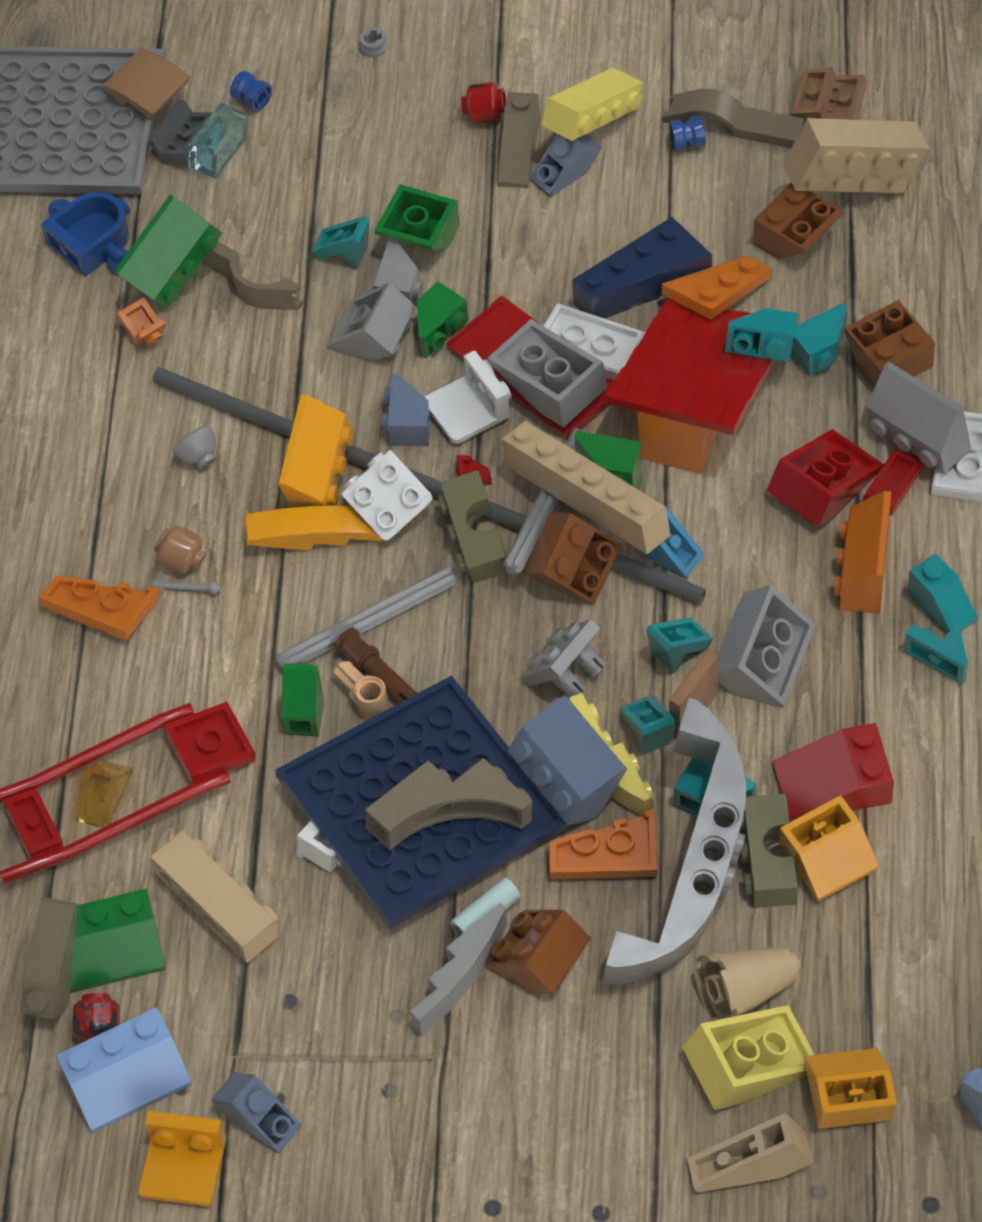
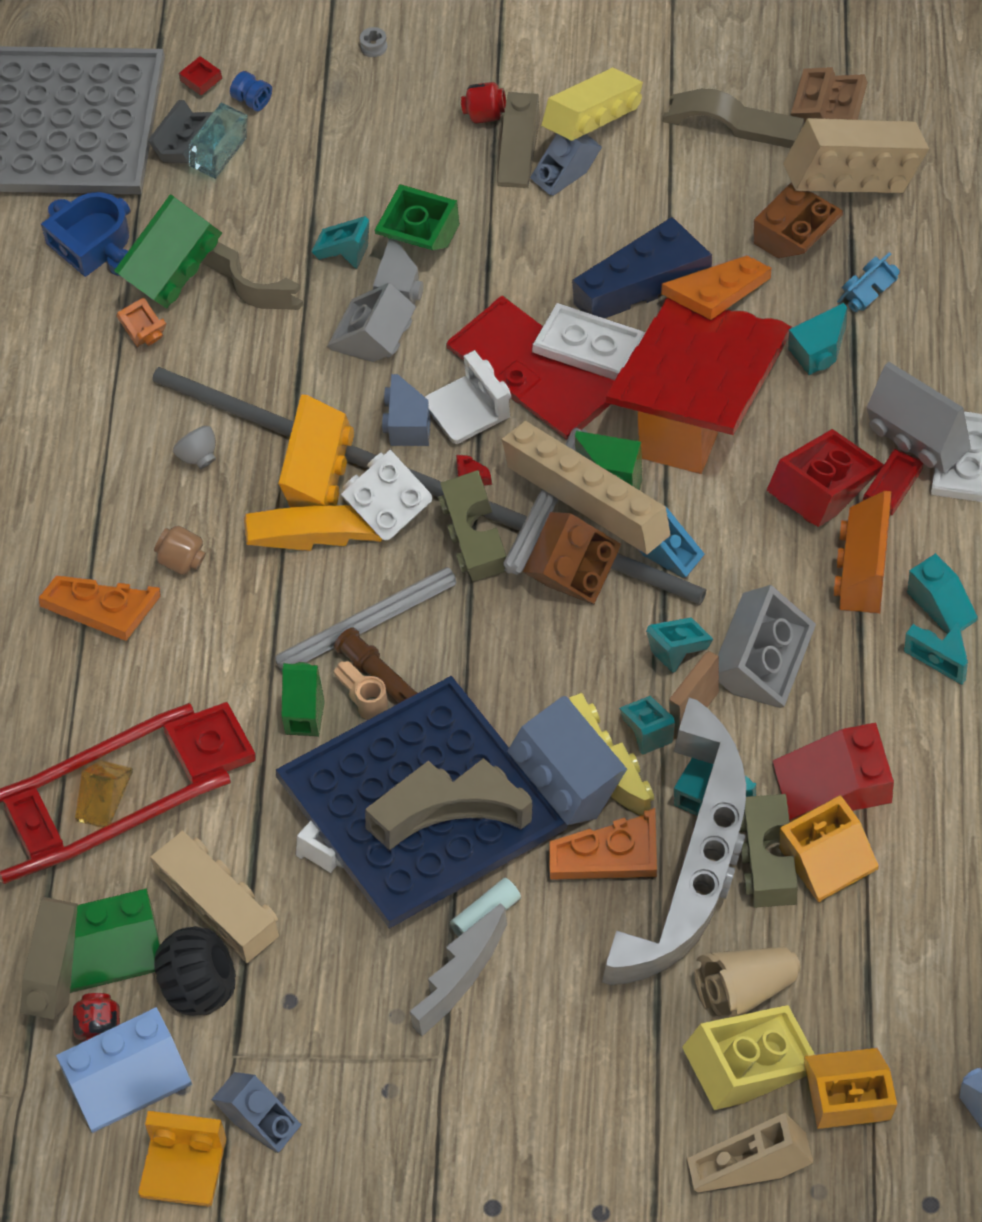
(146, 82): medium nougat slope -> none
(195, 971): none -> black wheel
(200, 75): none -> red plate
(213, 587): light grey hinge -> none
(439, 316): green slope -> none
(538, 950): dark orange slope -> none
(550, 372): light grey slope -> none
(564, 648): light grey plate -> none
(689, 133): blue wheel -> none
(763, 334): teal slope -> none
(878, 274): none -> dark azure hinge
(890, 337): dark orange slope -> none

